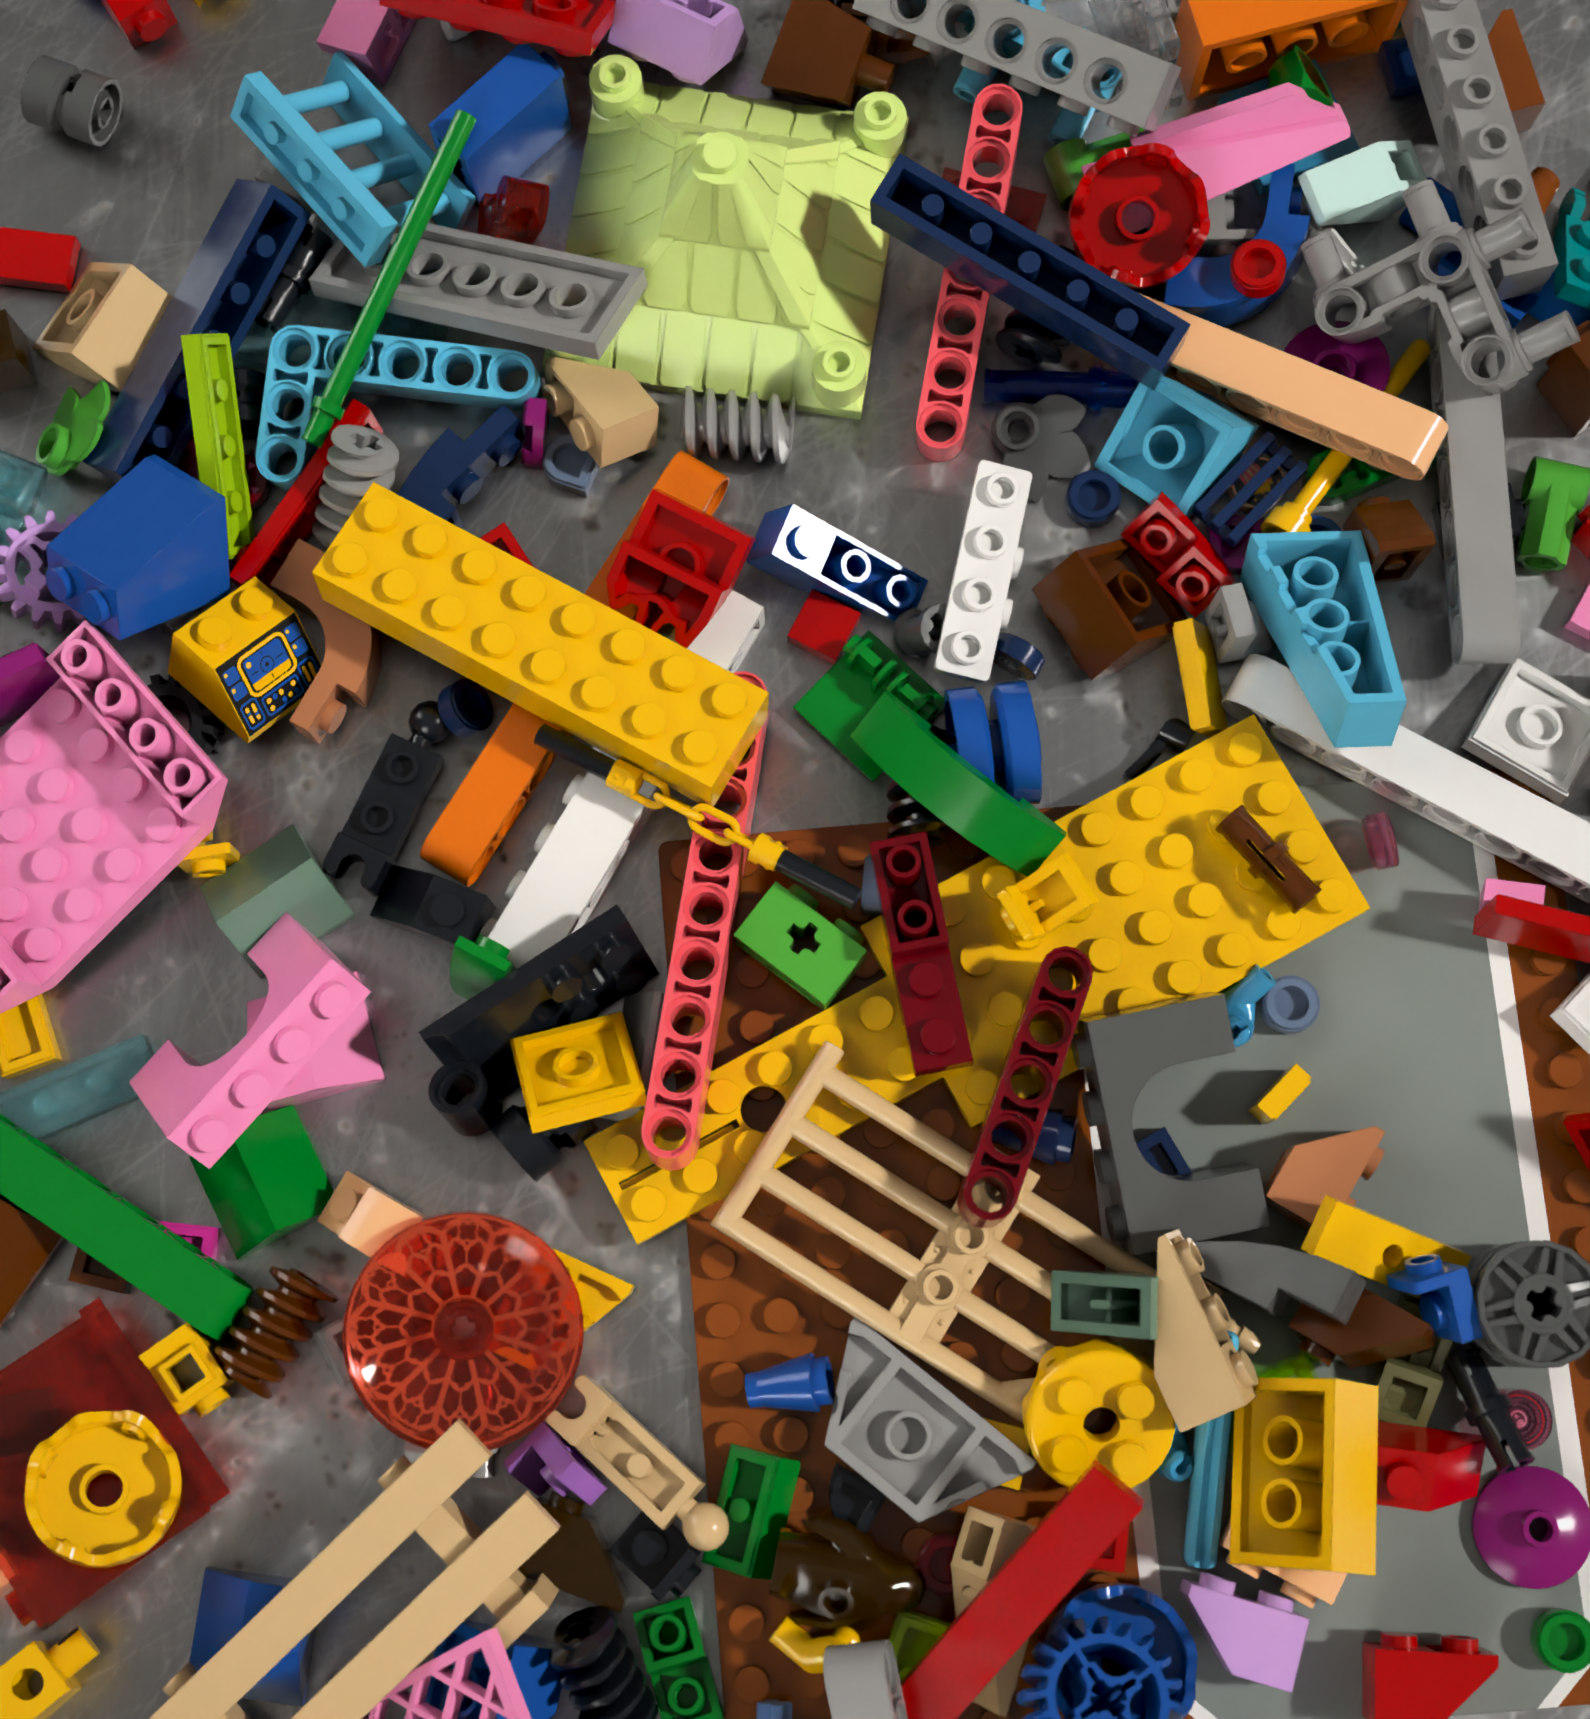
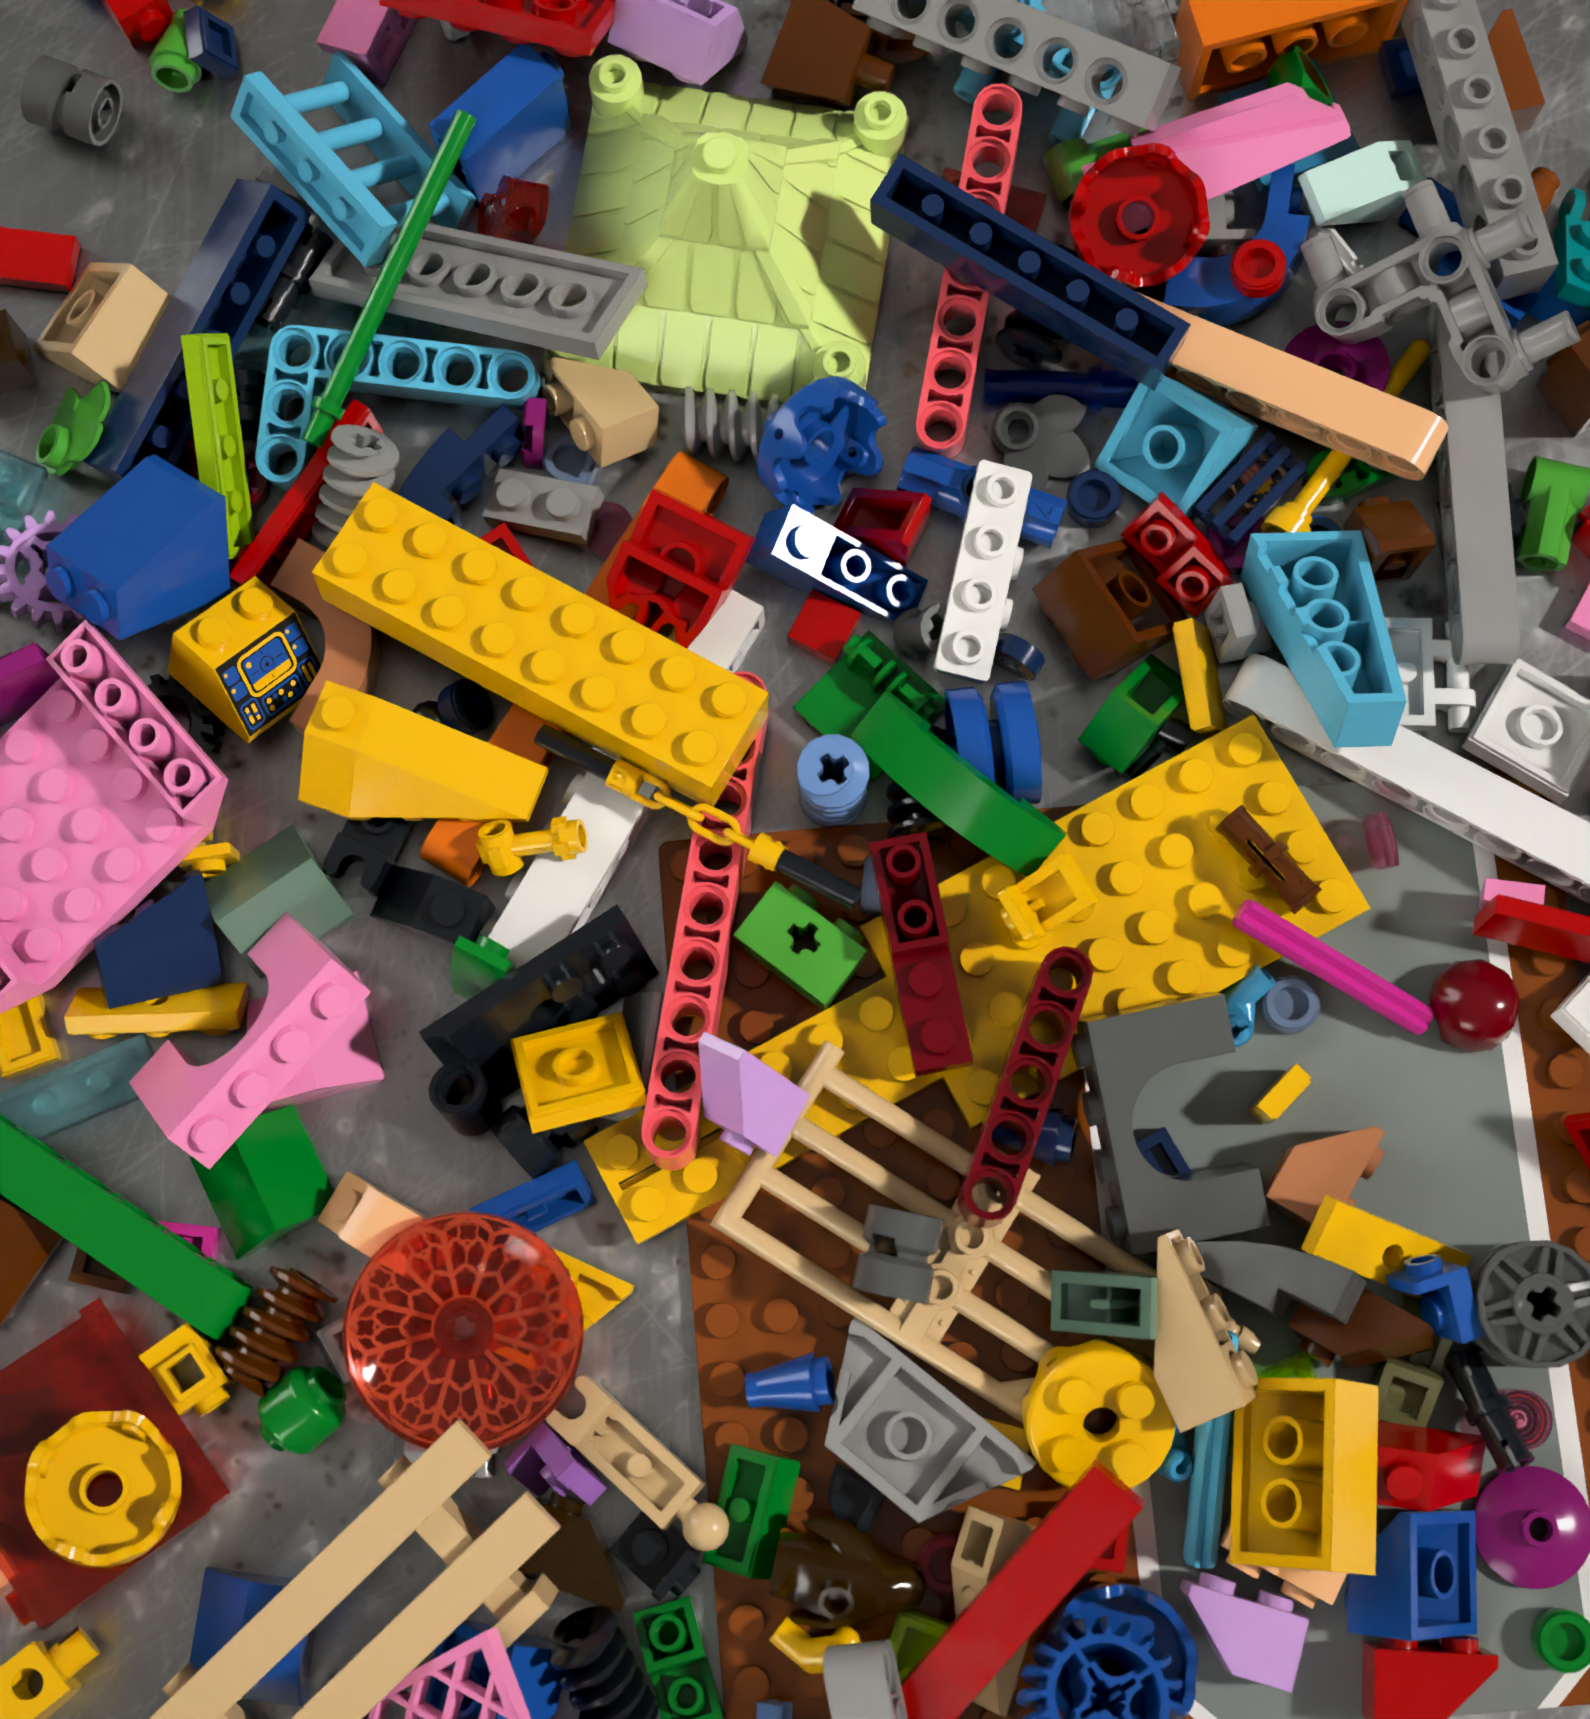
(161, 949): none -> dark blue slope
(171, 59): none -> bright green cone
(208, 1010): none -> yellow tile
(211, 42): none -> dark blue tile
(302, 1410): none -> green head
(388, 762): none -> yellow wedge
(504, 849): none -> yellow bar
(543, 506): none -> light grey plate
(544, 1198): none -> blue tile
(608, 529): none -> clear pink tile
(747, 1097): none -> lavender slope
(818, 441): none -> blue plate
(838, 760): none -> medium blue piece
(886, 520): none -> red slope
(898, 1254): none -> dark grey wheel
(951, 482): none -> blue piece
(1134, 714): none -> green slope
(1333, 967): none -> dark pink axle
(1415, 658): none -> white plate
(1420, 1581): none -> blue slope
(1474, 1005): none -> dark red hair

